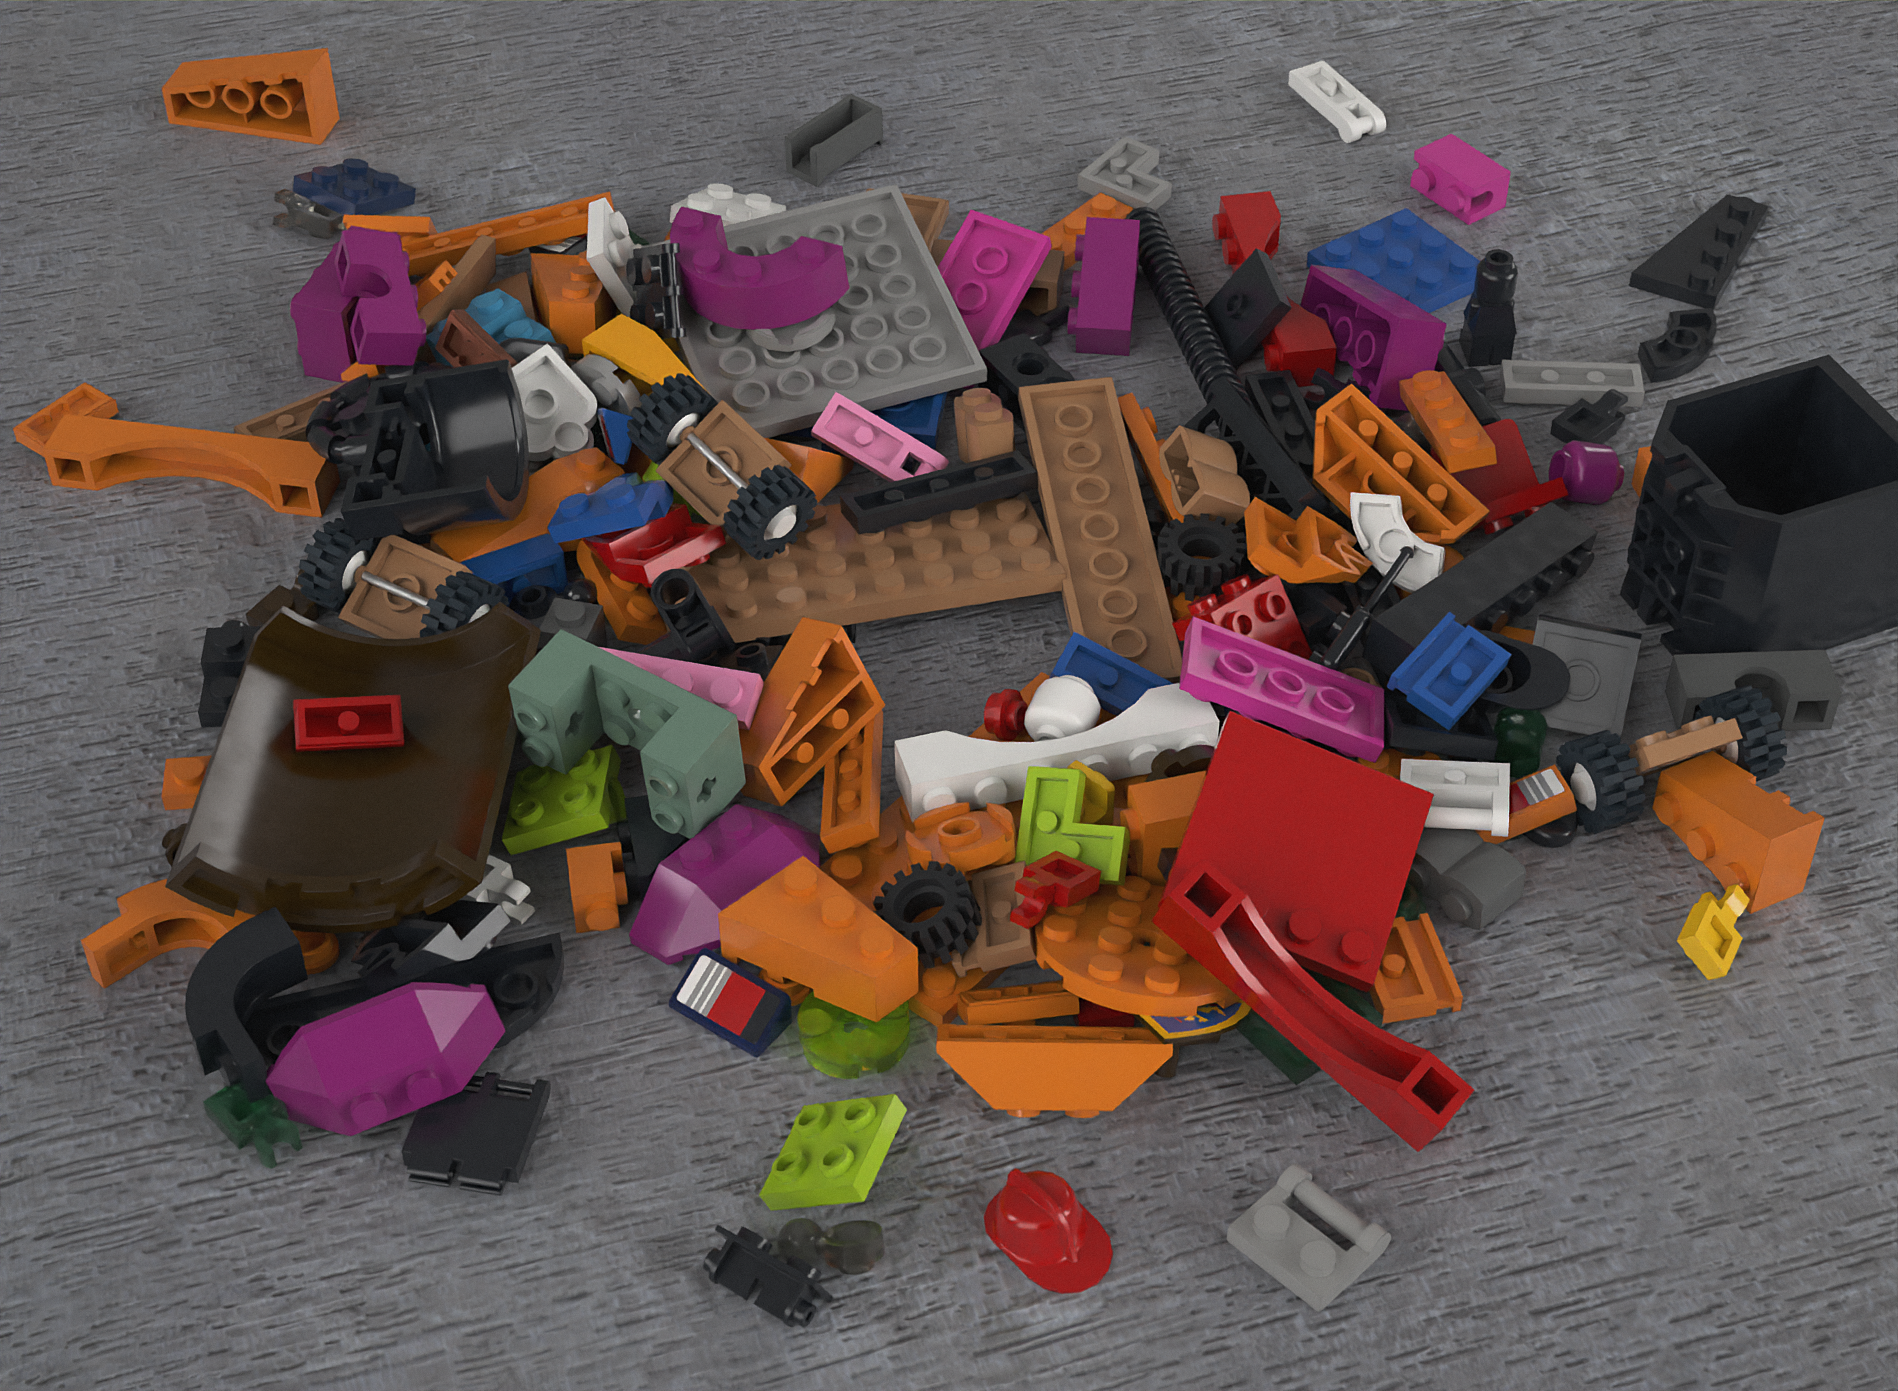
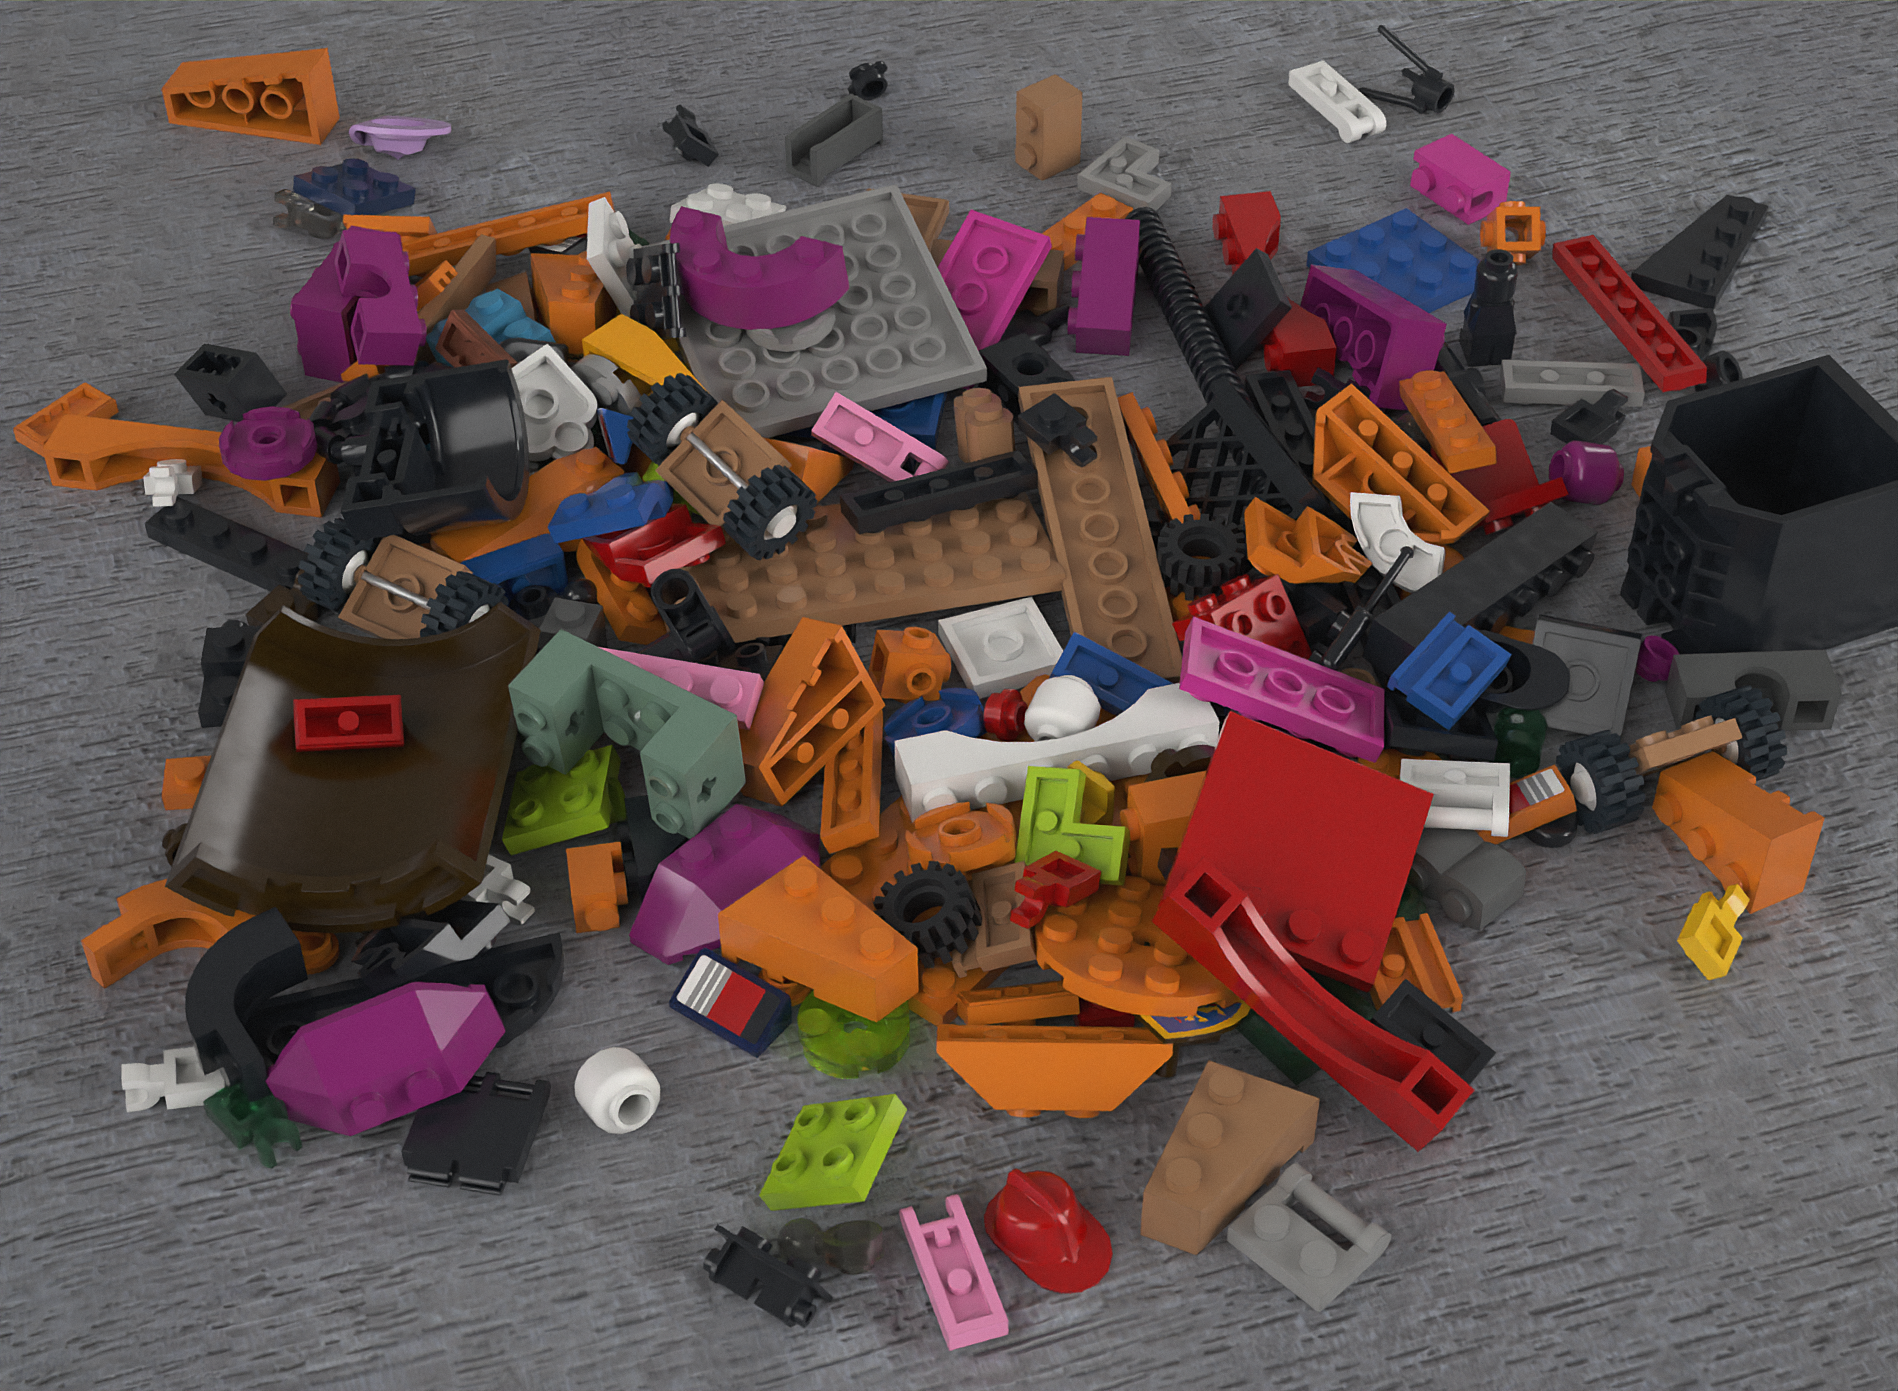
(171, 479): none -> white plate
(177, 1079): none -> white plate
(226, 544): none -> black plate
(229, 382): none -> black brick
(268, 444): none -> magenta plate
(397, 134): none -> lavender hat
(617, 1090): none -> white head
(689, 139): none -> black plate
(868, 80): none -> black plate
(909, 664): none -> orange brick
(955, 1276): none -> bright pink hinge
(956, 712): none -> blue plate
(1000, 646): none -> white plate
(1048, 127): none -> medium nougat brick
(1056, 426): none -> black plate
(1203, 476): medium nougat brick -> none
(1221, 1152): none -> medium nougat wedge
(1425, 1024): none -> black plate
(1428, 88): none -> black plant
(1520, 220): none -> orange brick
(1629, 314): none -> red plate
(1655, 658): none -> magenta plate
(1721, 370): none -> black tile

